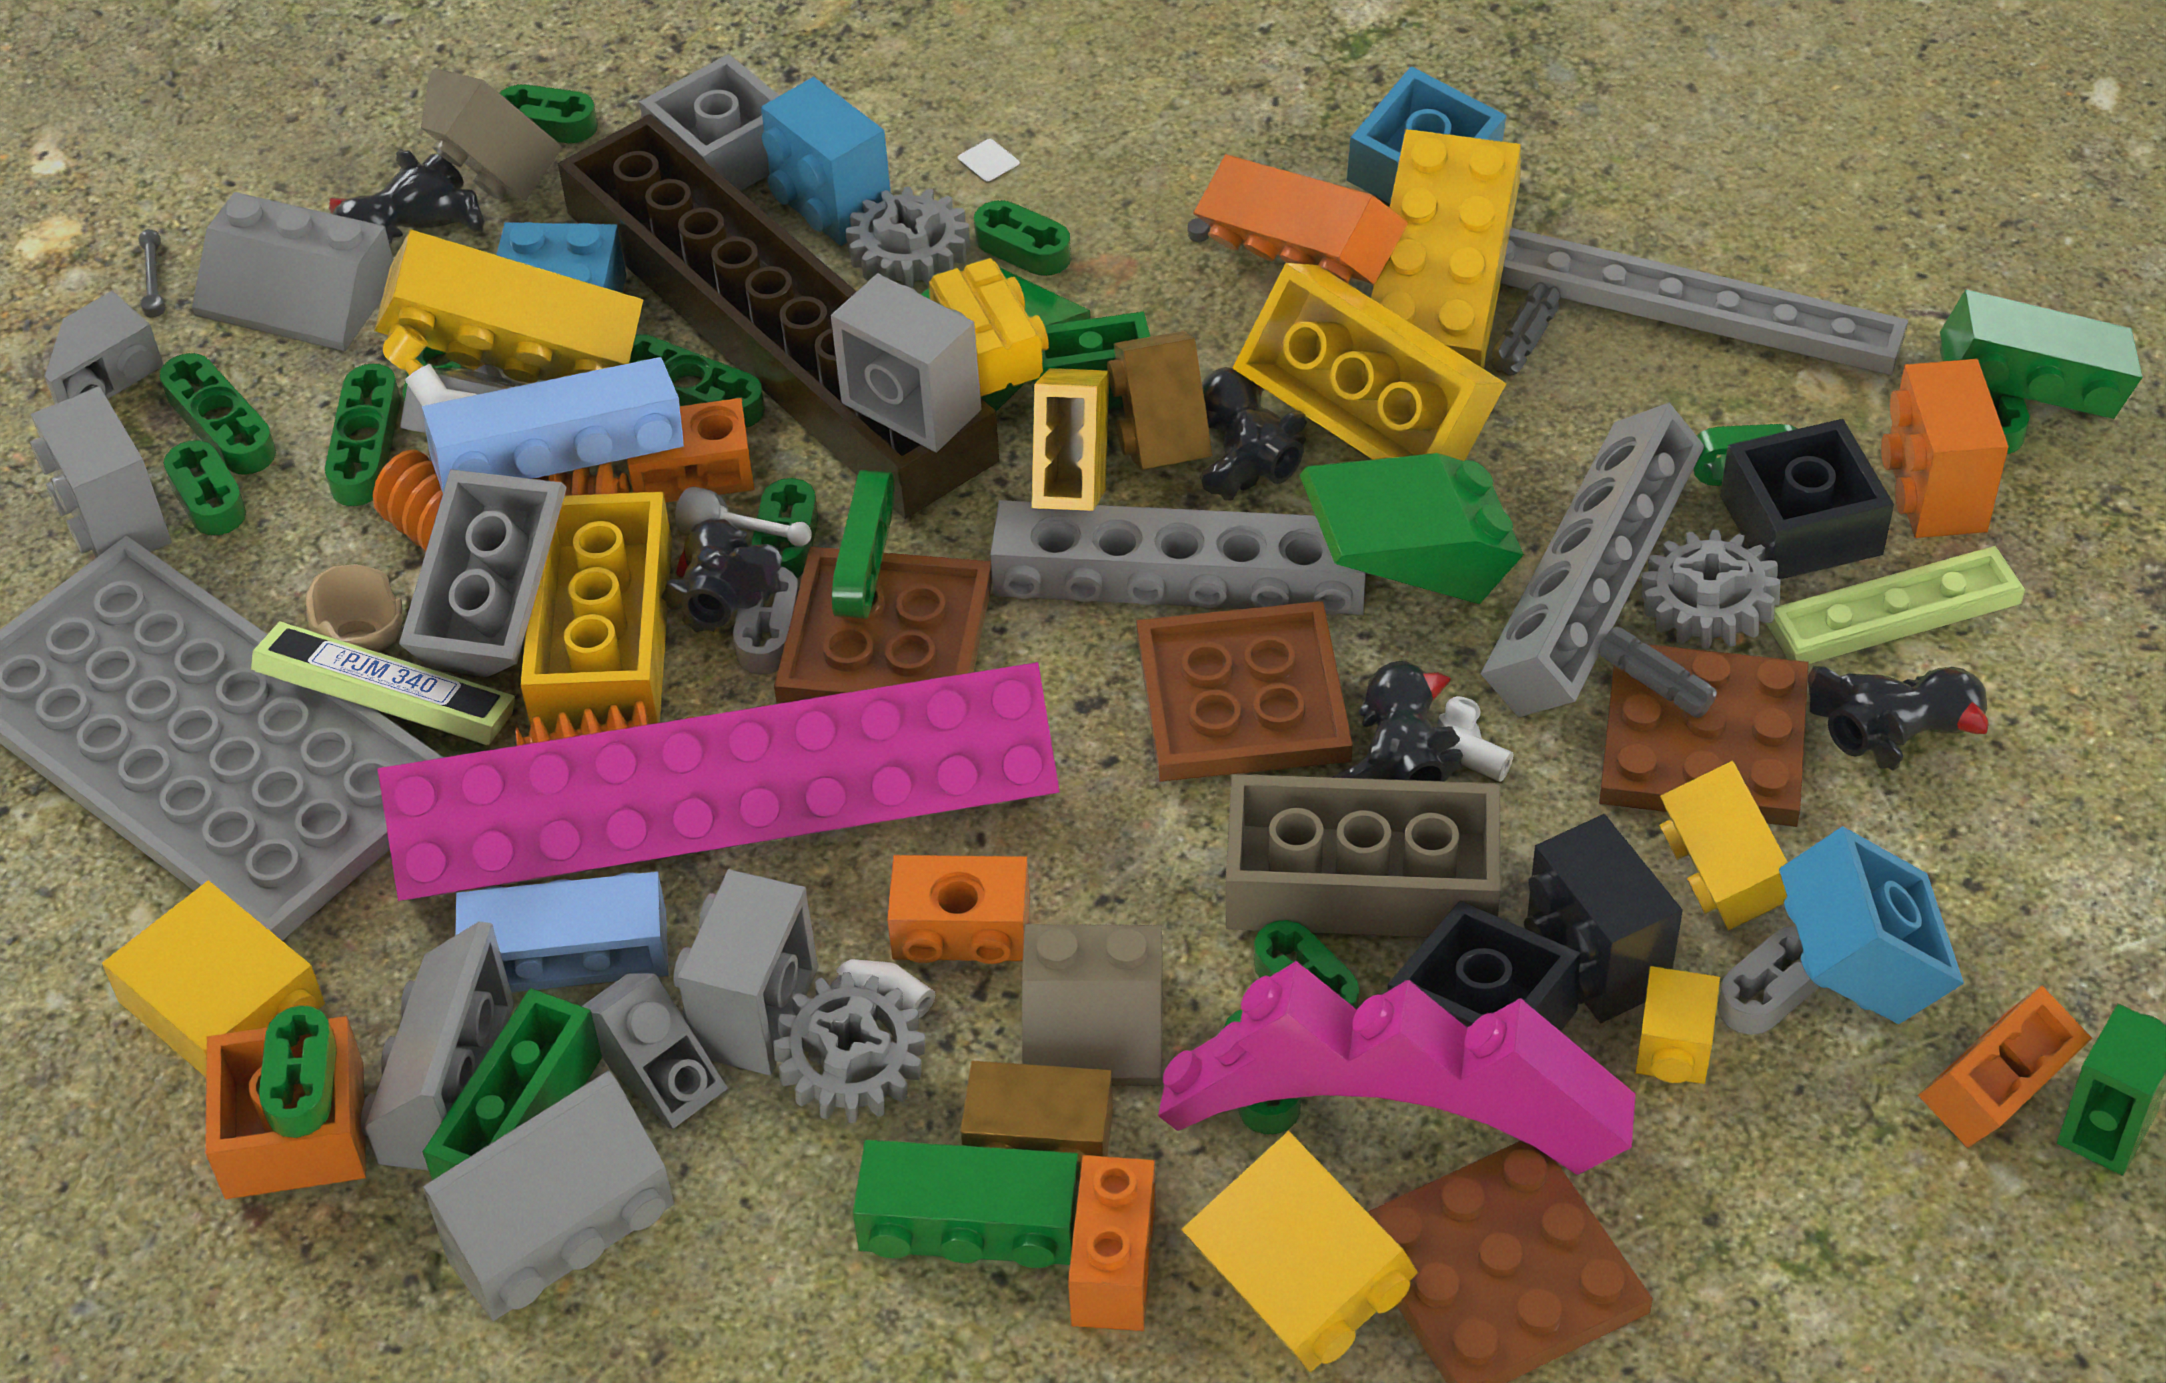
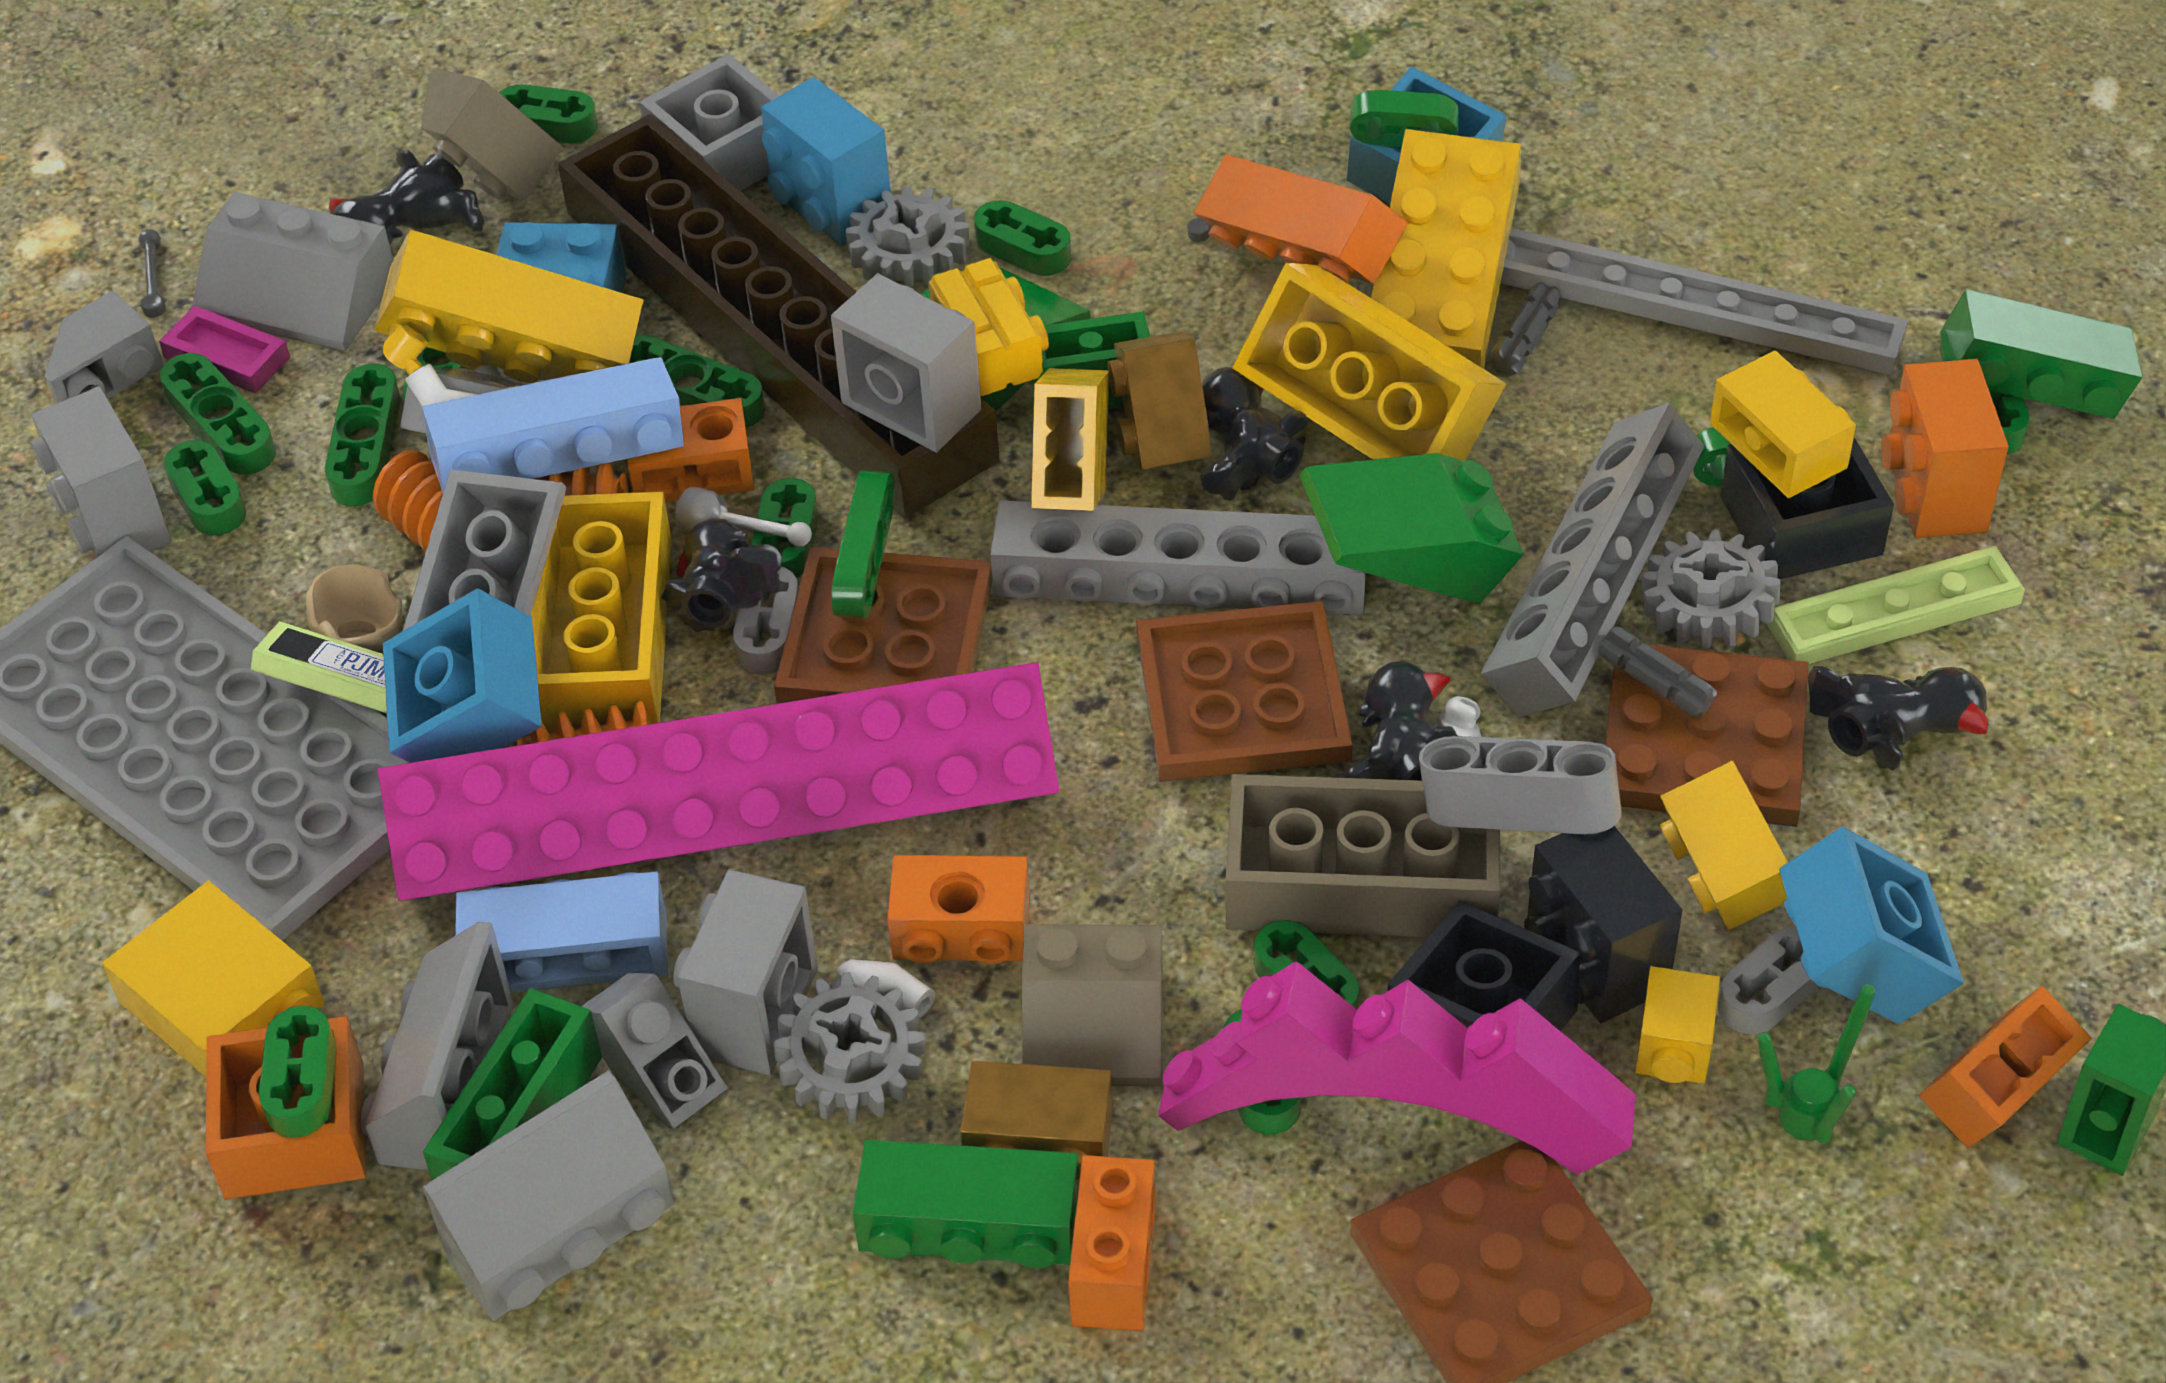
(236, 350): none -> dark pink tile
(461, 680): none -> dark azure brick
(988, 160): white sticker -> none
(1301, 1252): yellow brick -> none
(1399, 112): none -> green beam
(1520, 784): none -> light grey beam
(1782, 423): none -> yellow brick
(1811, 1098): none -> green plant

